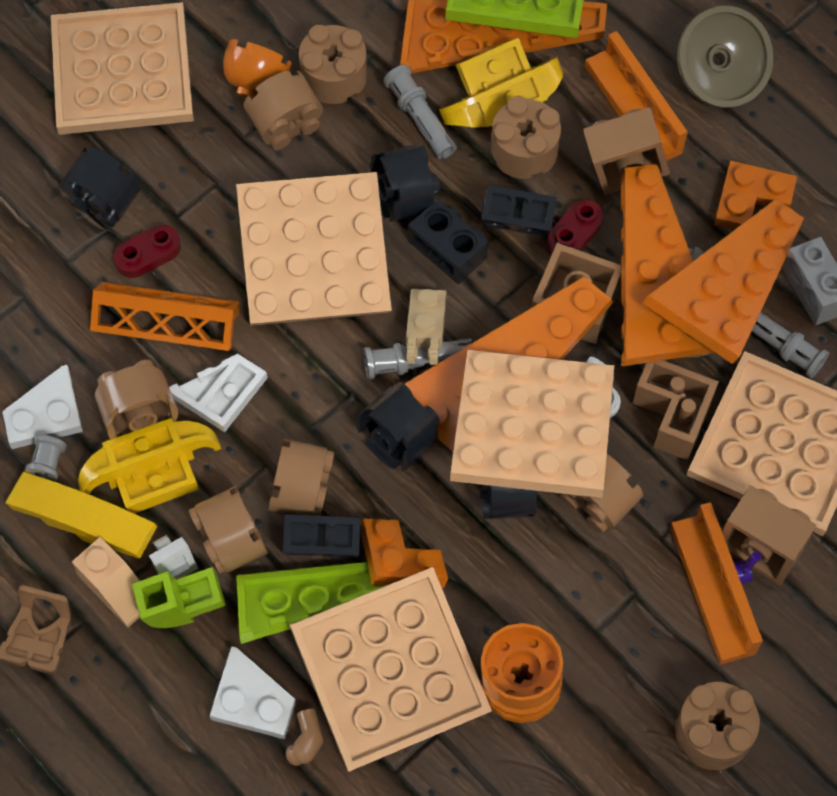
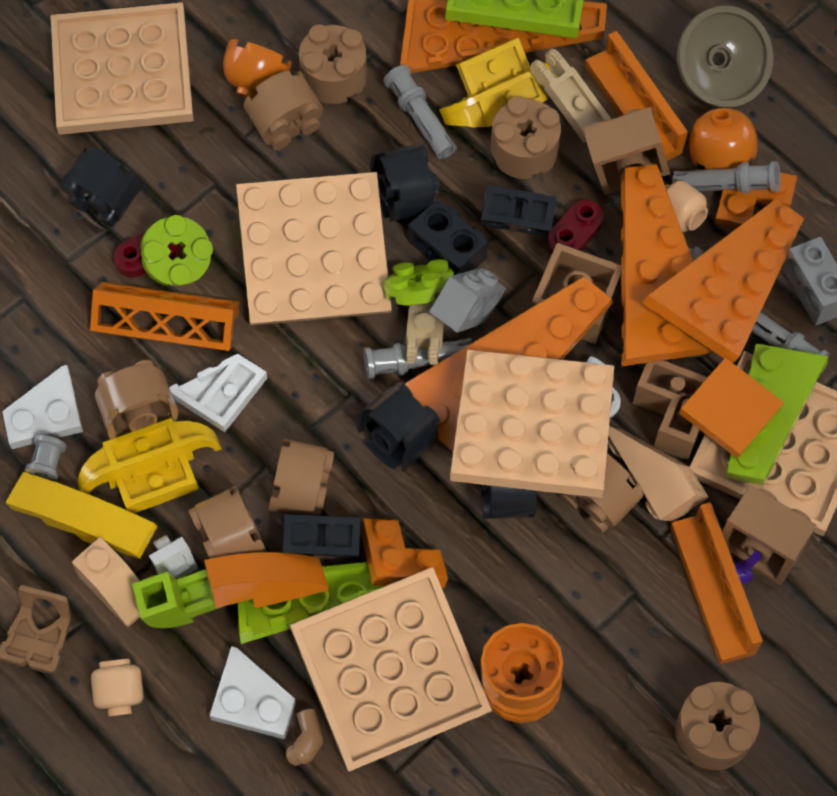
(117, 686): none -> light nougat head
(155, 251): none -> lime plate
(264, 578): none -> orange slope
(417, 283): none -> lime plate
(468, 299): none -> light grey brick
(569, 92): none -> tan hinge
(665, 481): none -> light nougat slope
(688, 205): none -> light nougat head
(723, 139): none -> orange cylinder
(731, 408): none -> orange tile
(742, 178): none -> light grey pin
(792, 379): none -> lime wing

